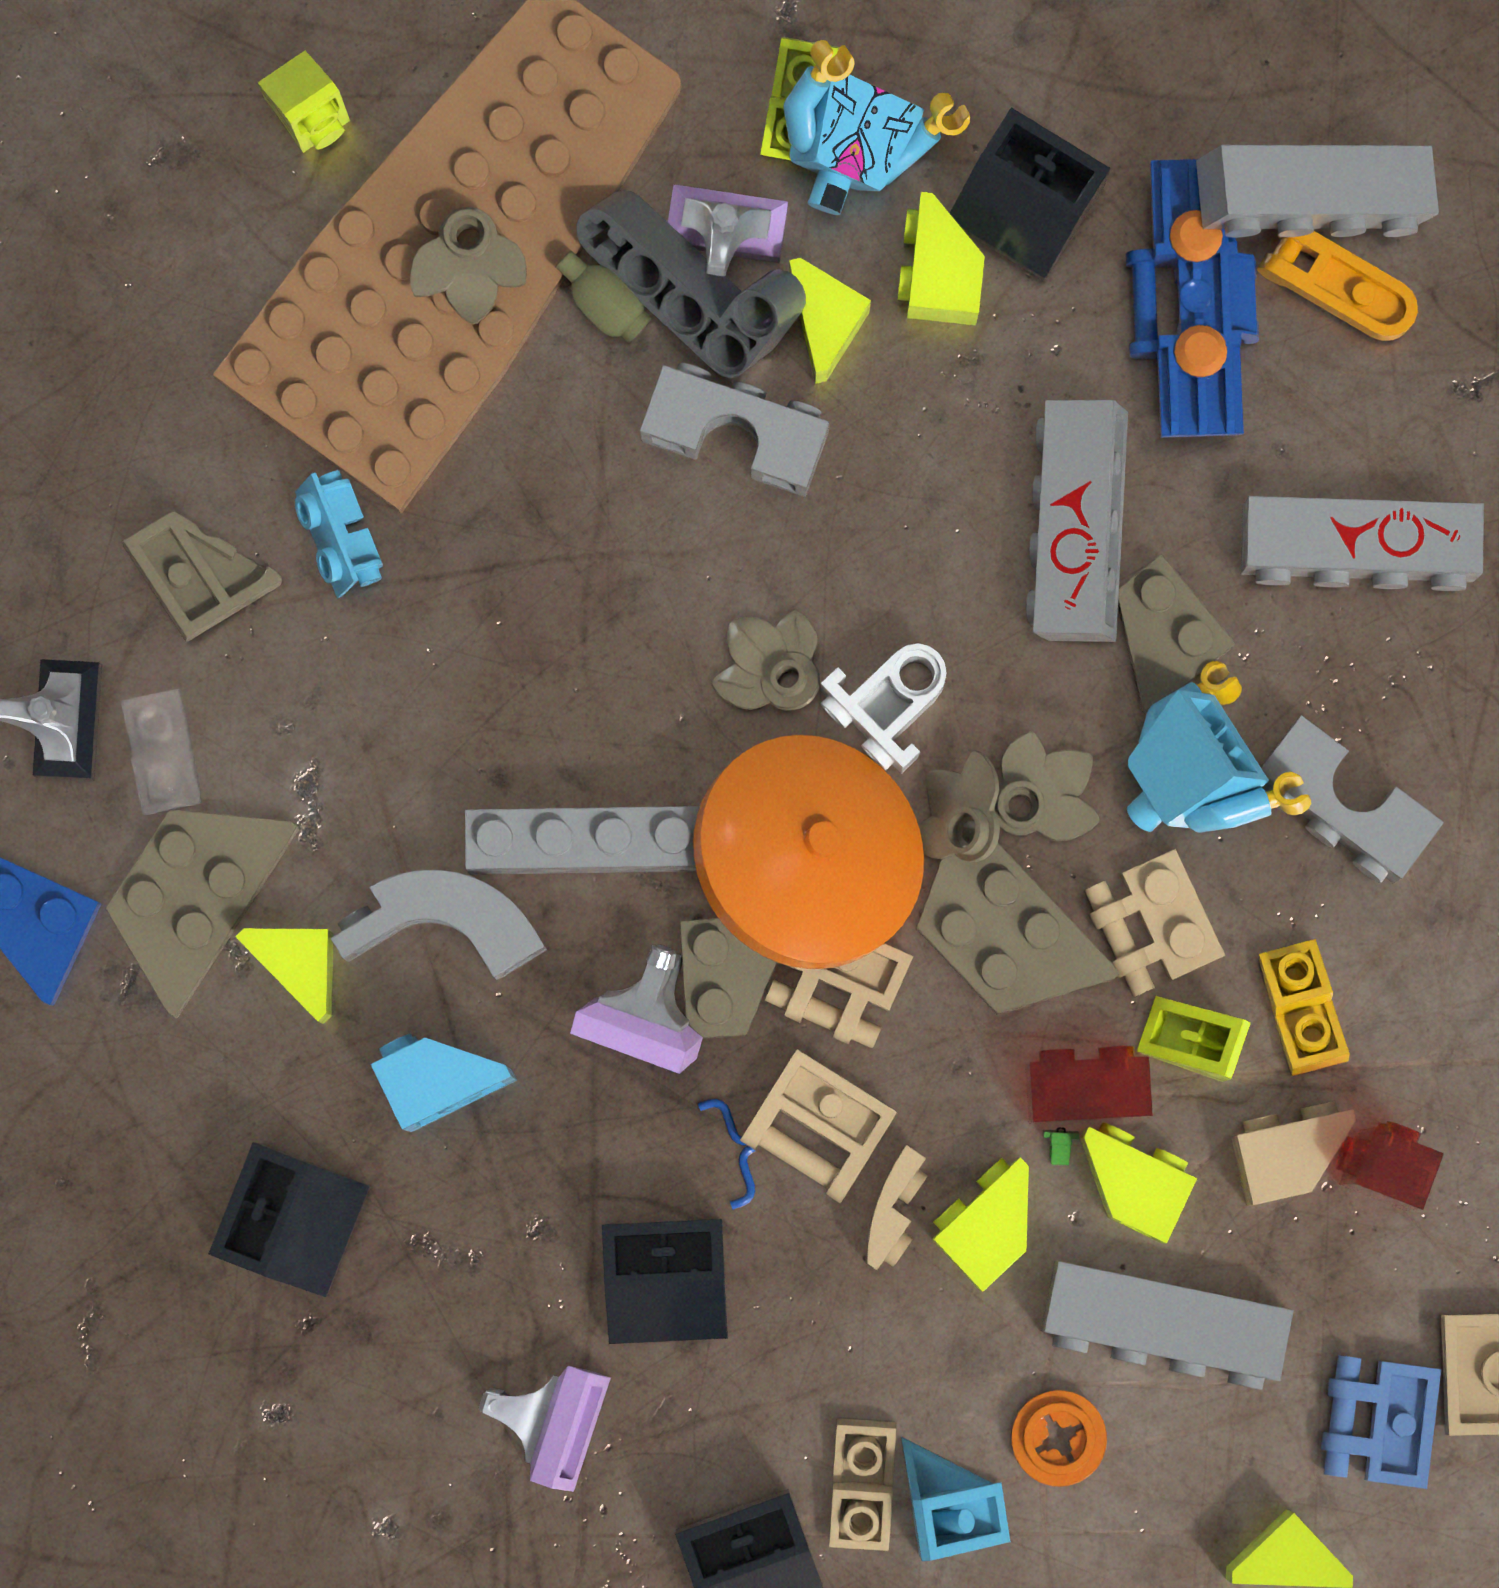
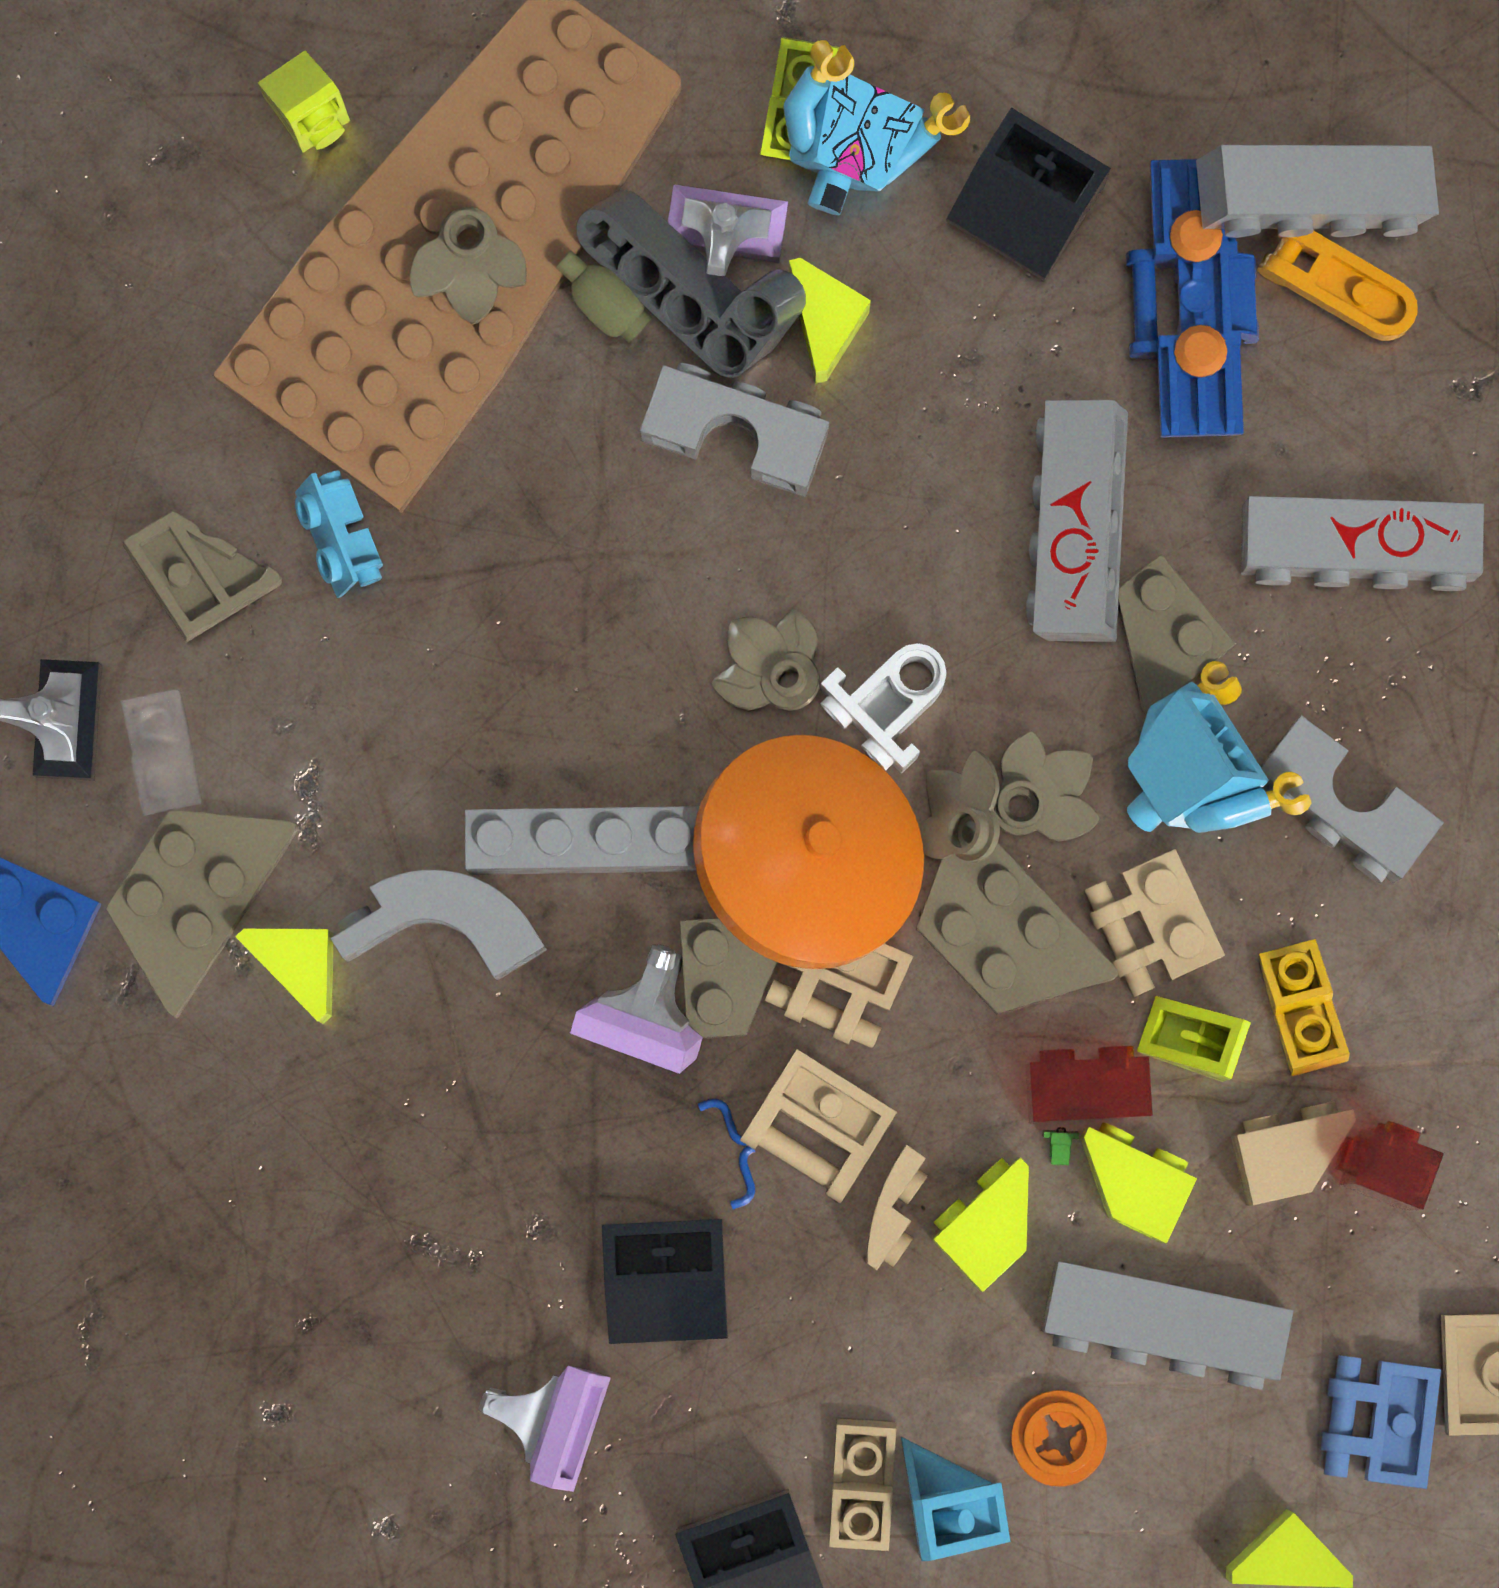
(289, 1220): black slope -> none
(434, 1079): medium azure slope -> none
(945, 267): neon yellow slope -> none

